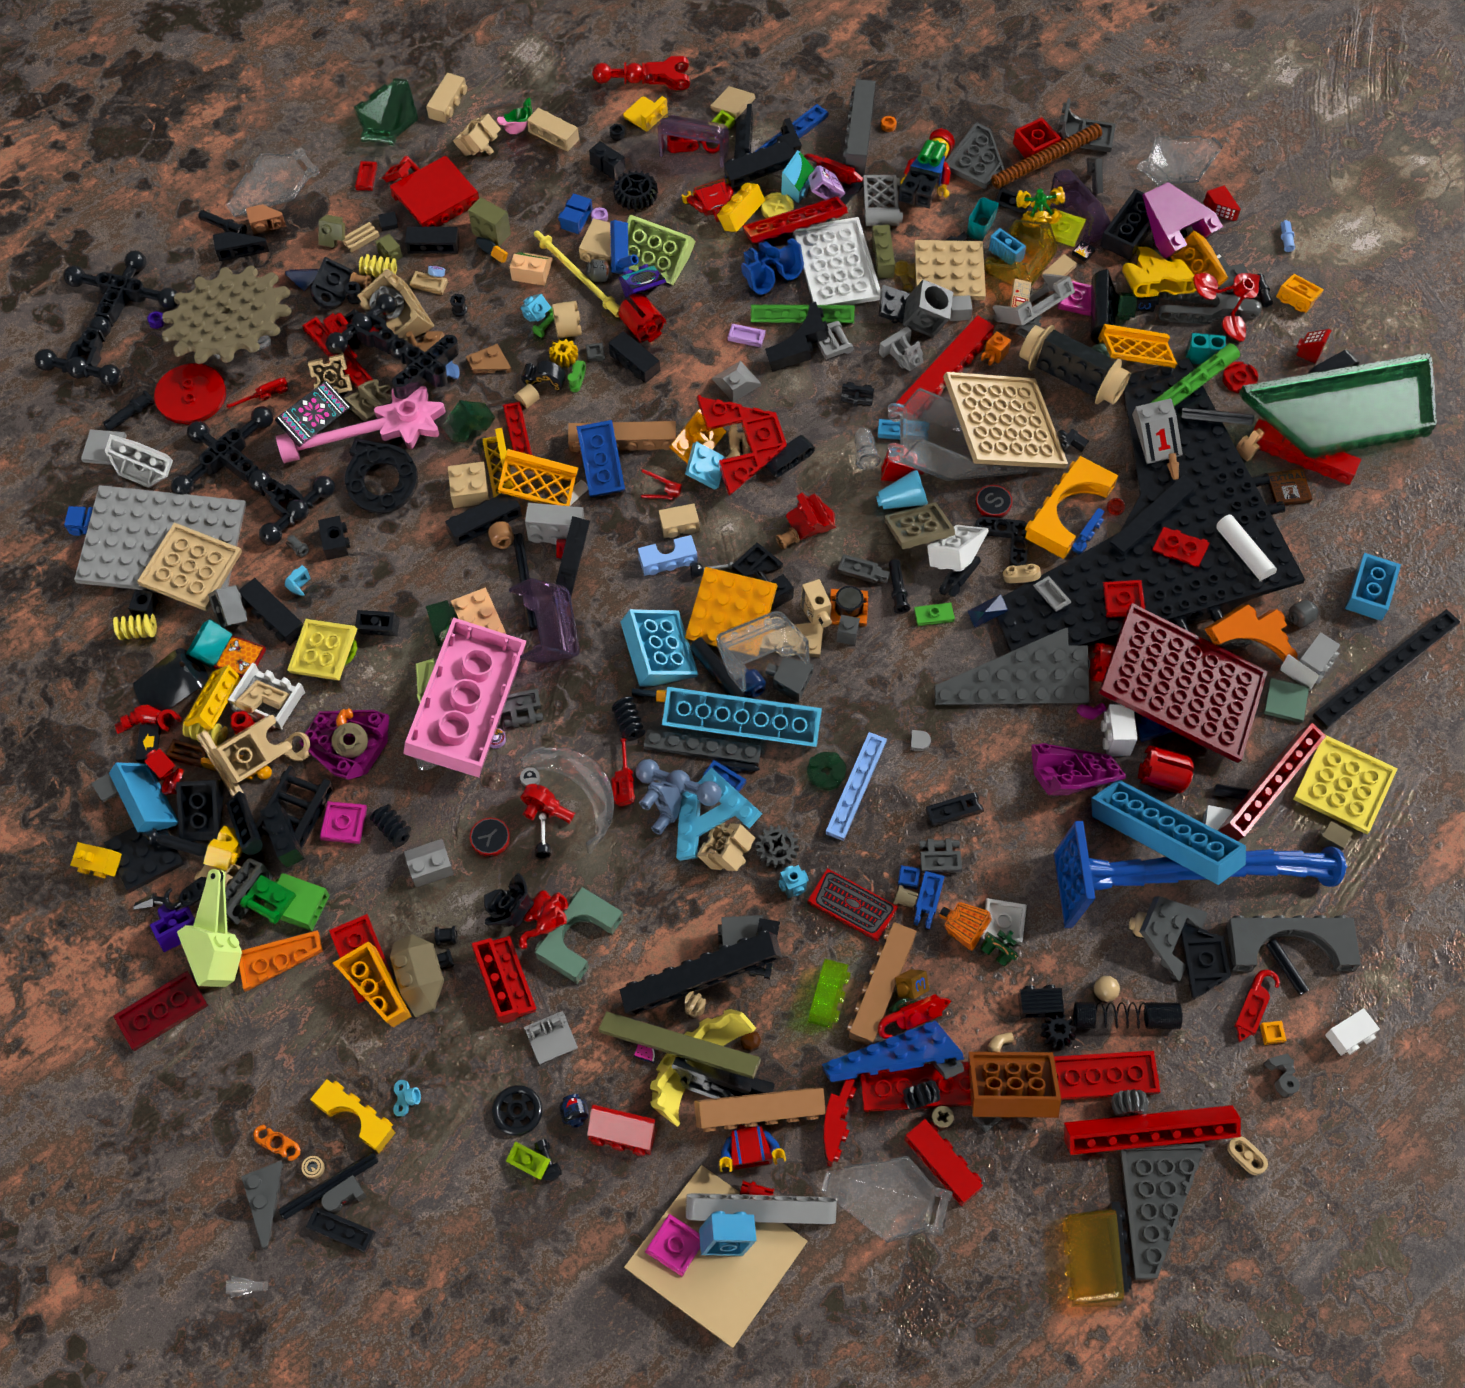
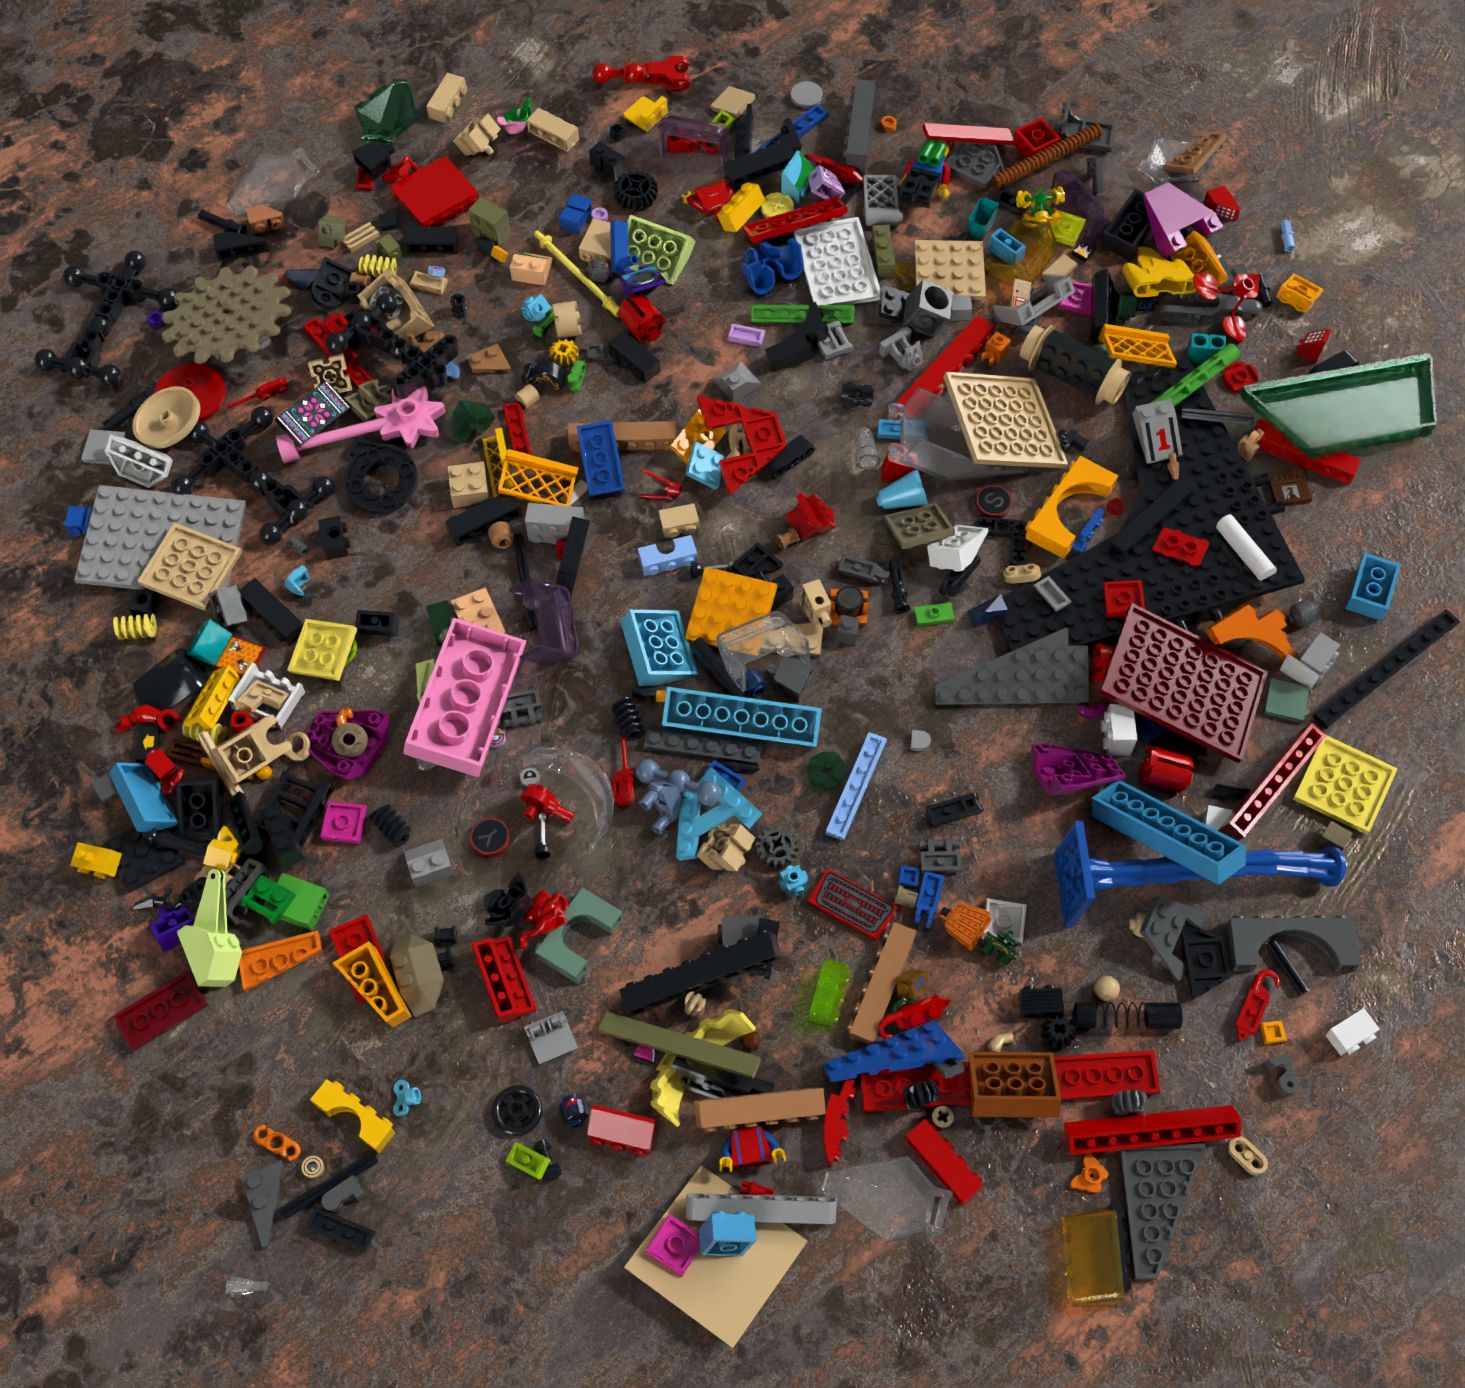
(166, 417): none -> tan dish
(373, 158): none -> black torso
(806, 94): none -> light grey tile
(970, 134): none -> tile
(1084, 1181): none -> orange animal
(1196, 155): none -> medium nougat wing

